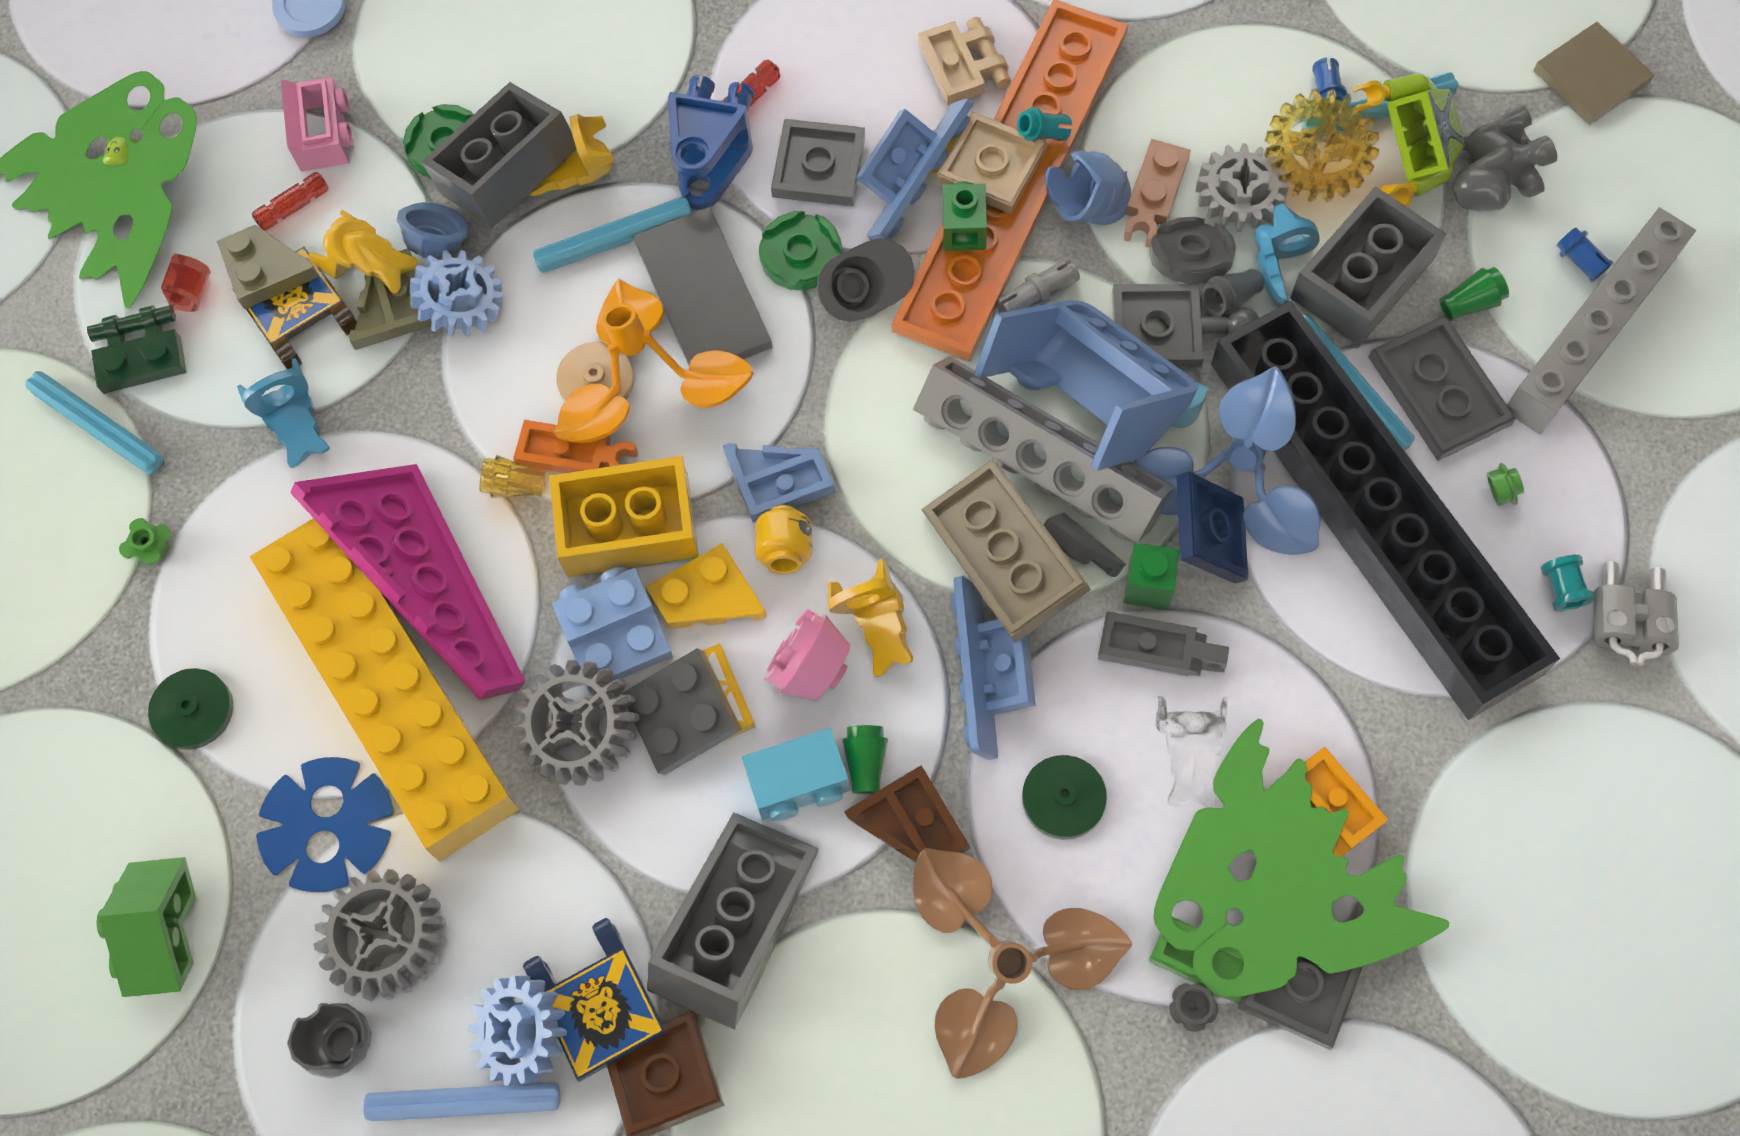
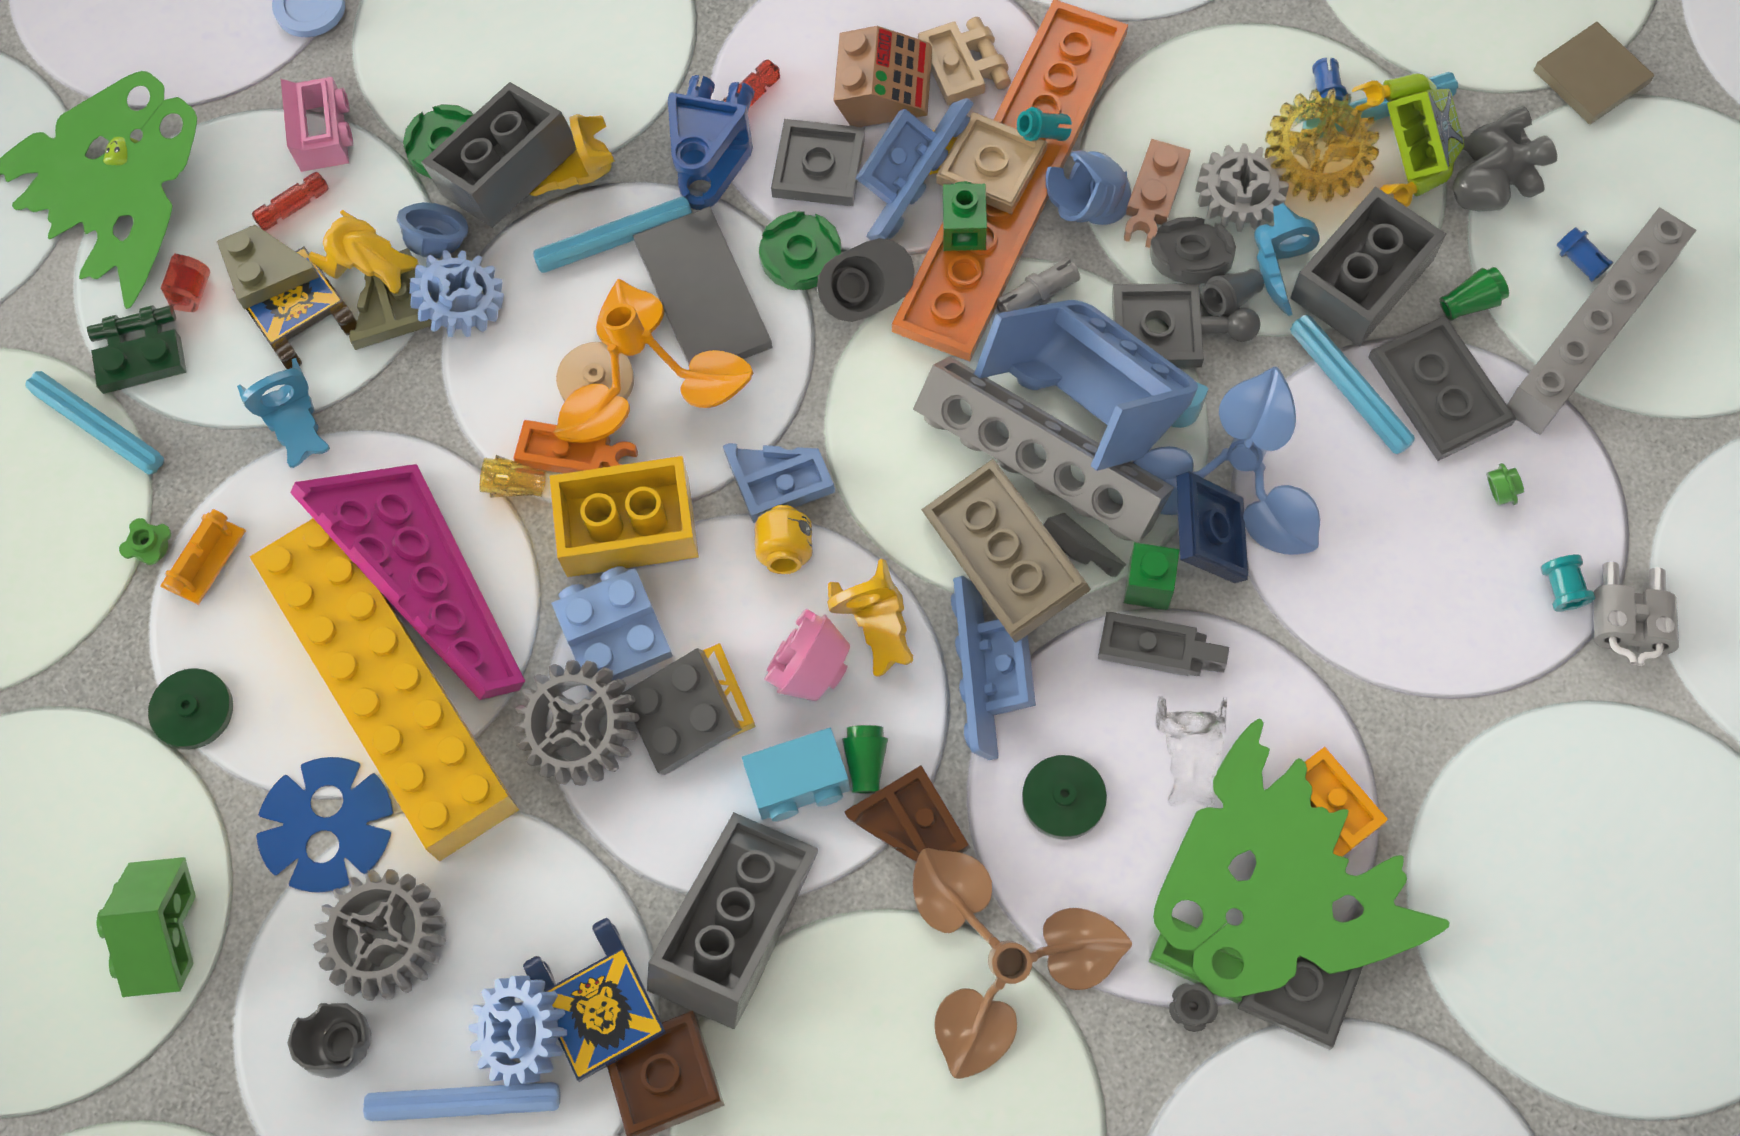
(203, 557): none -> light orange hinge
(705, 592): yellow wing -> none
(881, 75): none -> medium nougat slope
(1391, 519): black brick -> none

